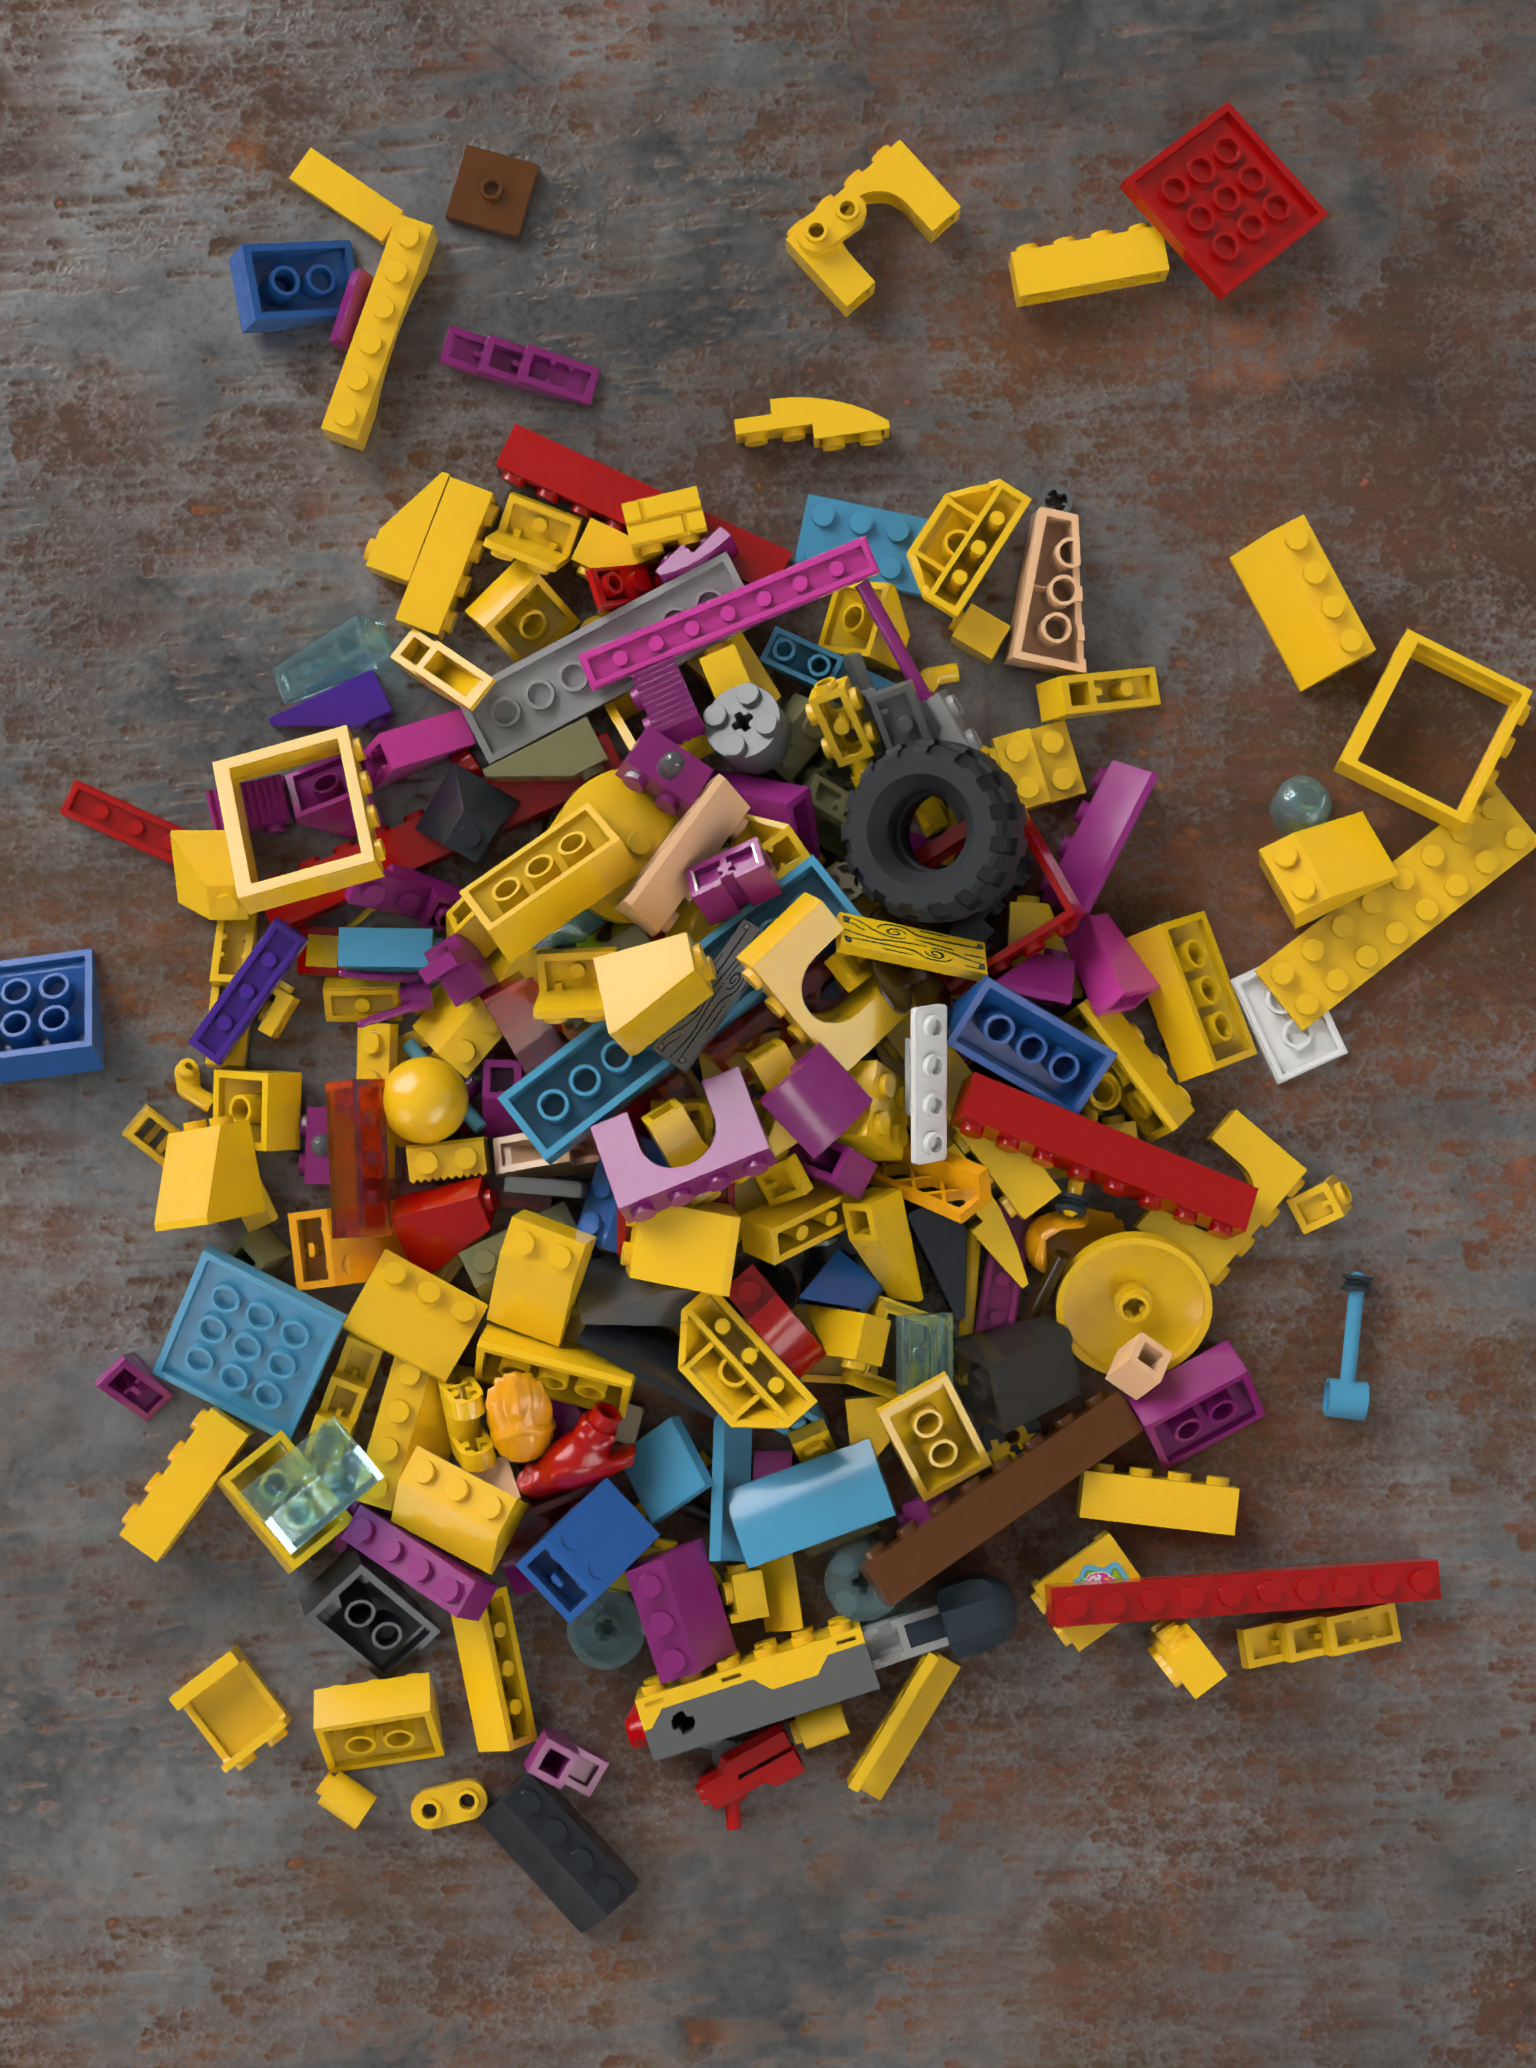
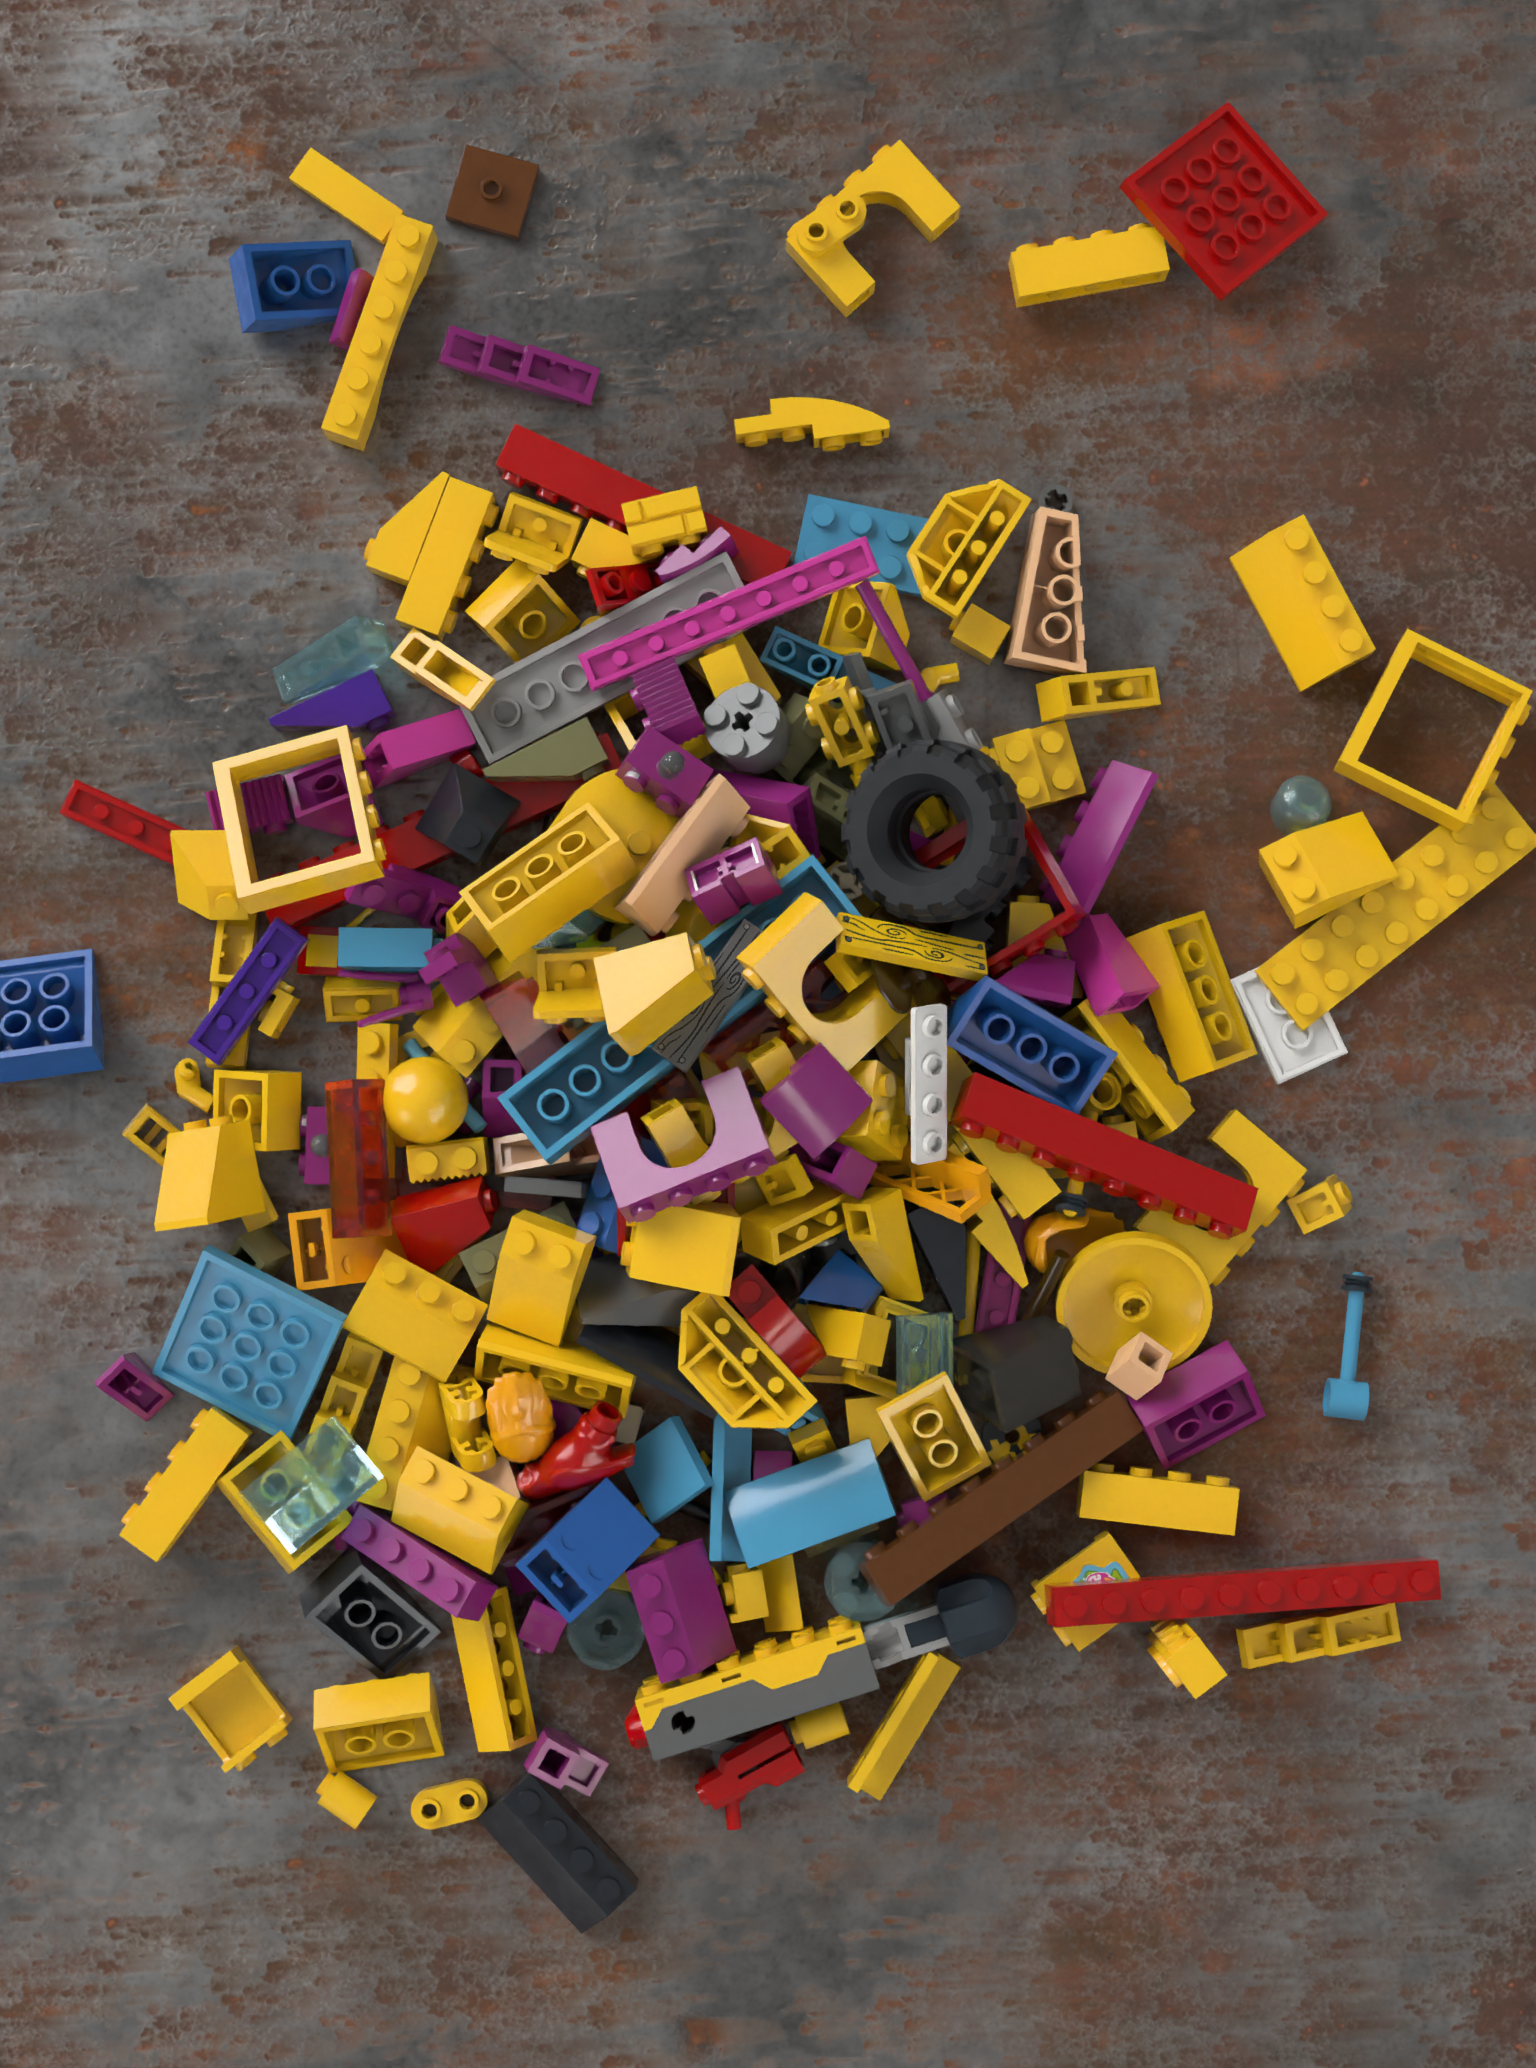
(542, 1626): none -> magenta slope

